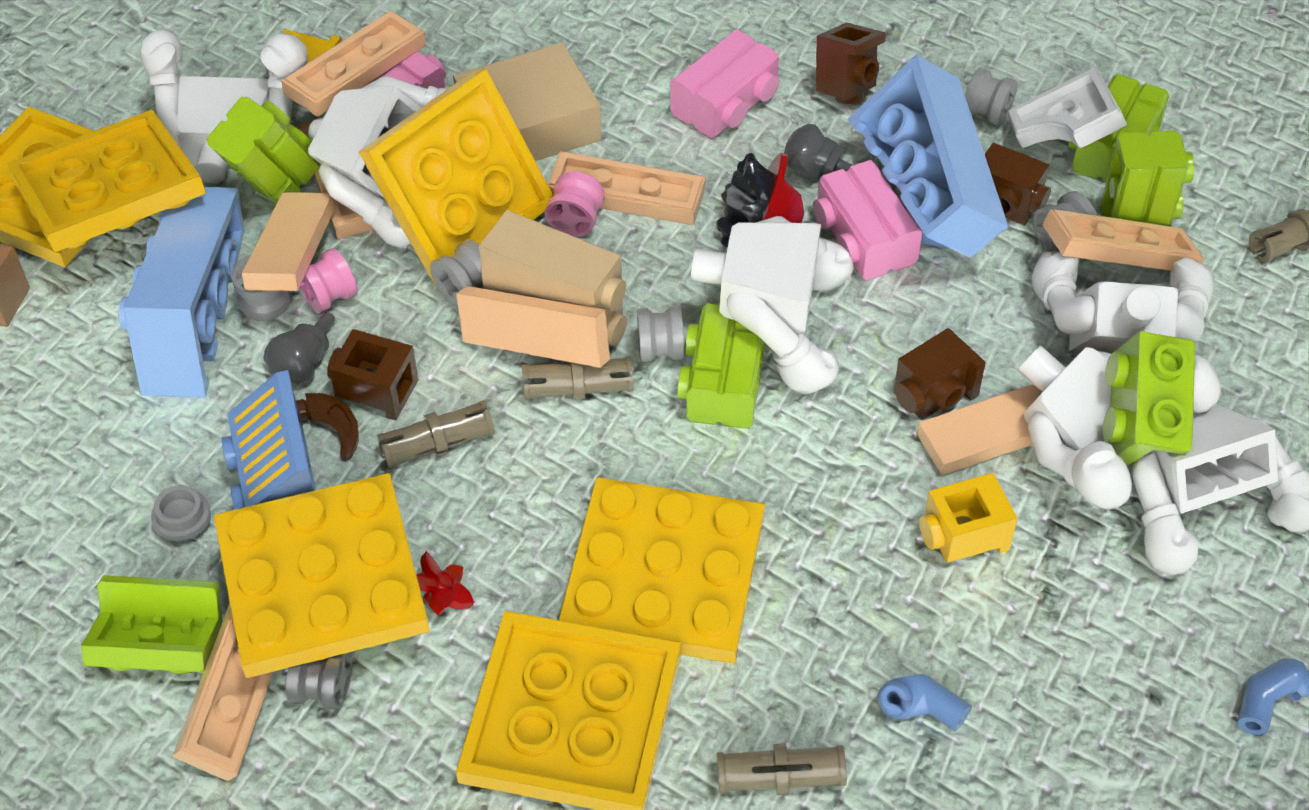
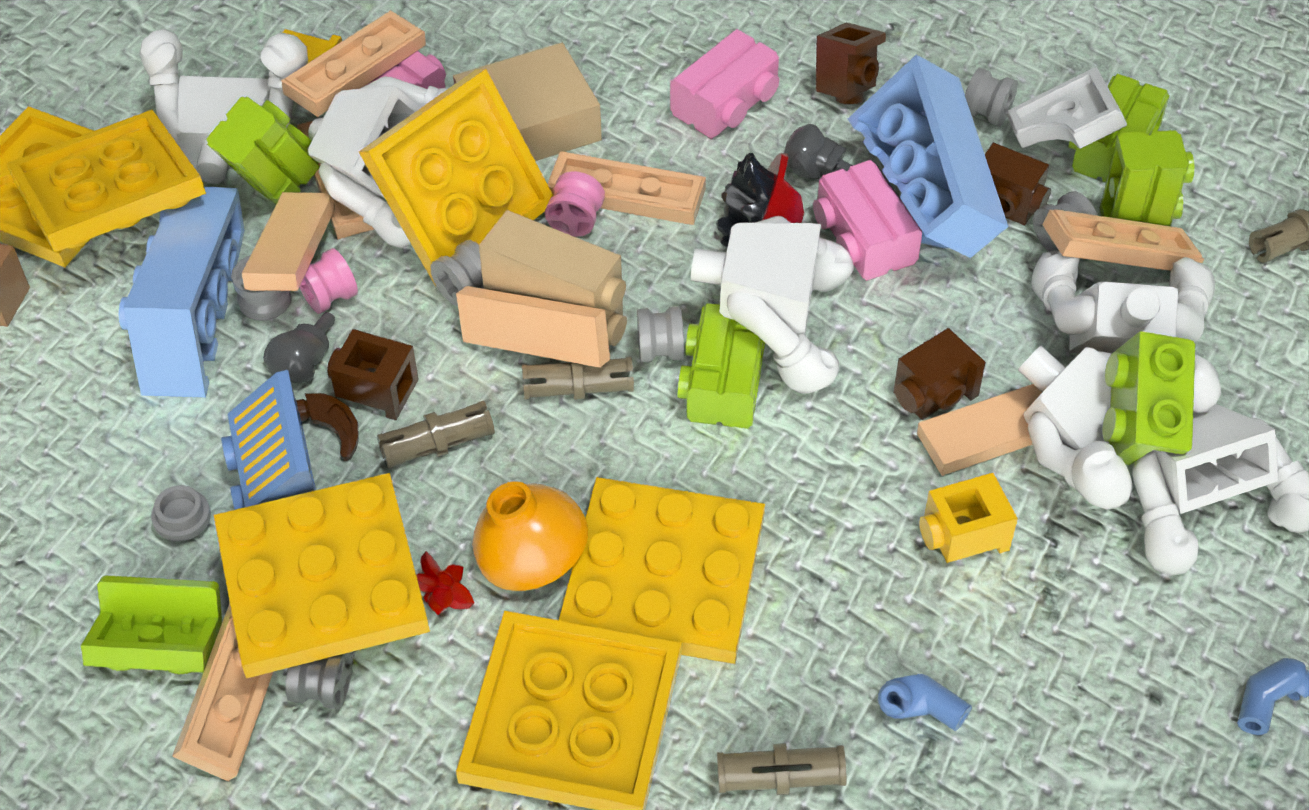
(528, 536): none -> light orange piece

